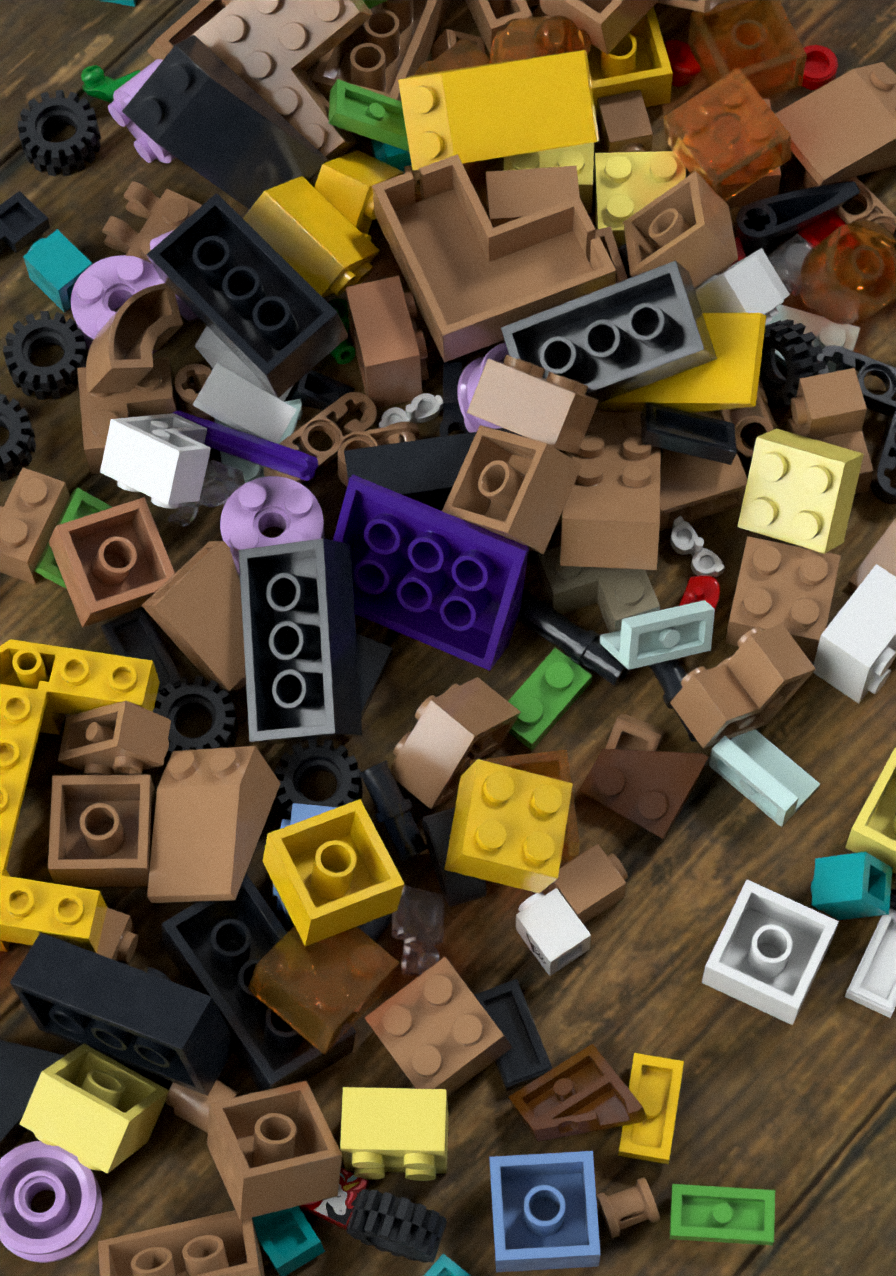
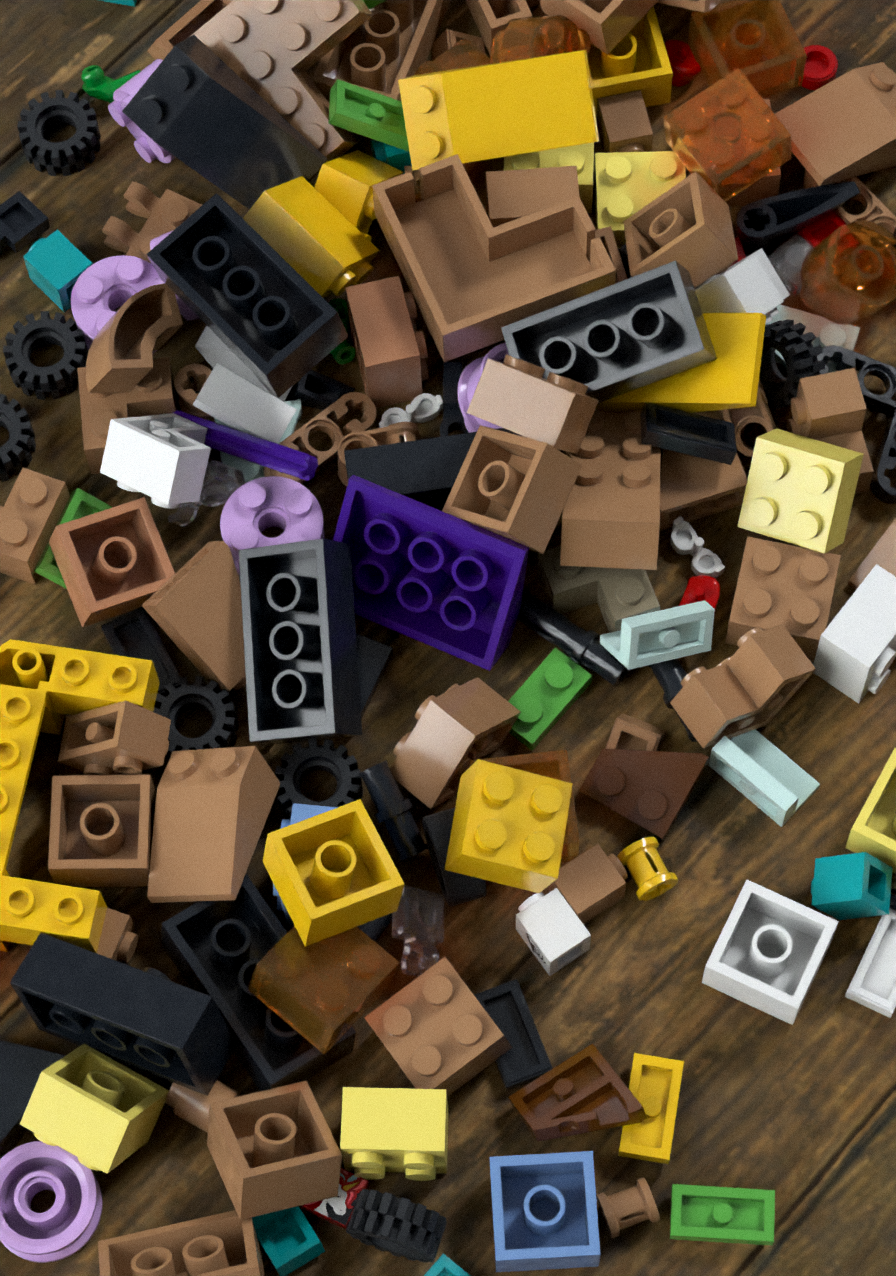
(647, 868): none -> yellow bush

